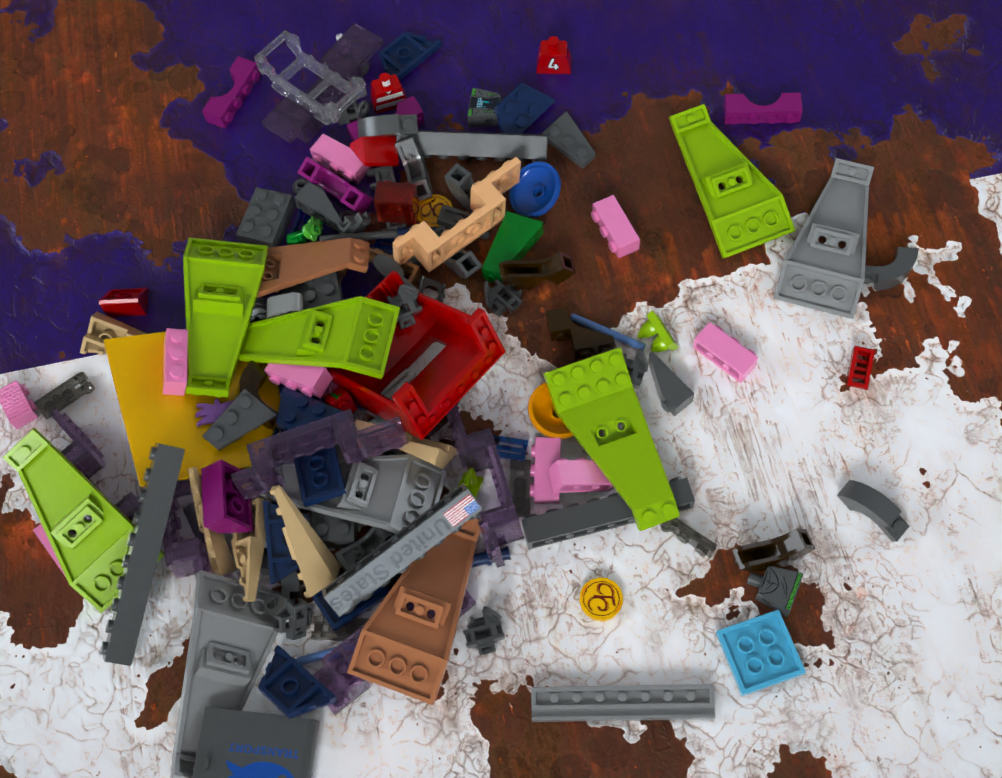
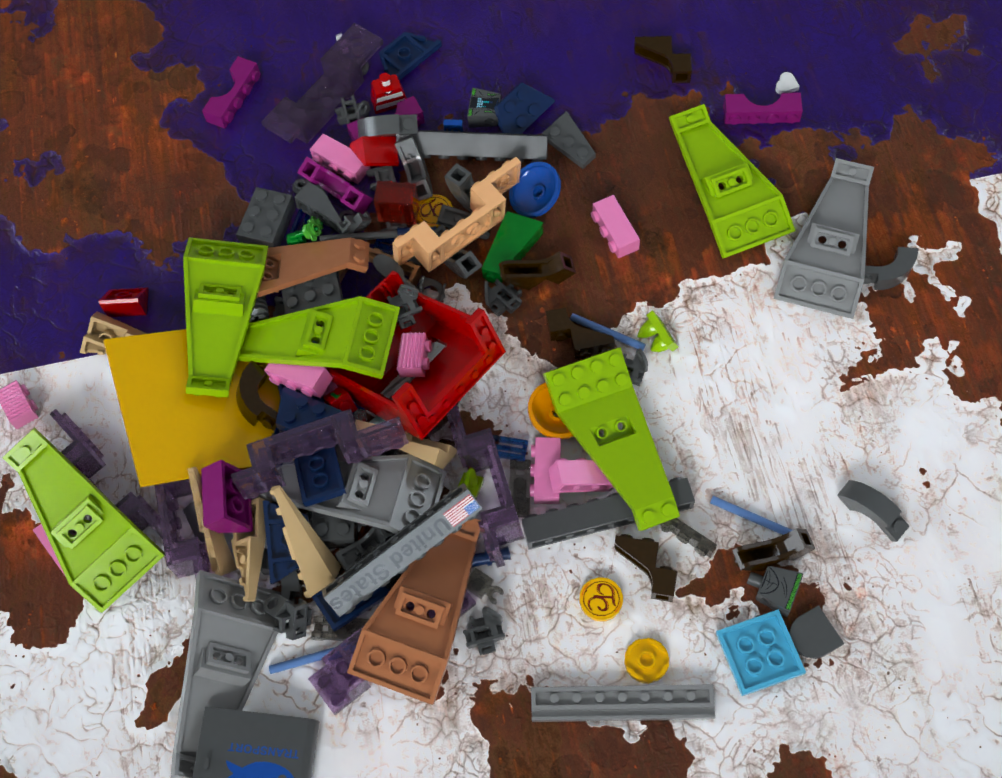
(64, 394): clear smoke plate -> none
(142, 555): dark grey brick -> none
(175, 362): bright pink brick -> none
(210, 412): medium lavender piece -> none
(240, 418): dark grey wing -> none
(284, 304): light grey beam -> none
(292, 686): dark blue wing -> none
(325, 113): clear windscreen -> none
(413, 355): none -> bright pink brick
(453, 125): none -> blue tile
(480, 585): none -> clear smoke plate
(553, 57): red torso -> none
(644, 556): none -> dark brown arch
(646, 660): none -> yellow tile
(659, 50): none -> dark brown arch
(670, 388): dark grey slope -> none
(725, 352): bright pink brick -> none
(749, 515): none -> medium blue bar
(787, 84): none -> white tile
(814, 634): none -> dark grey tile
(865, 352): red slope -> none

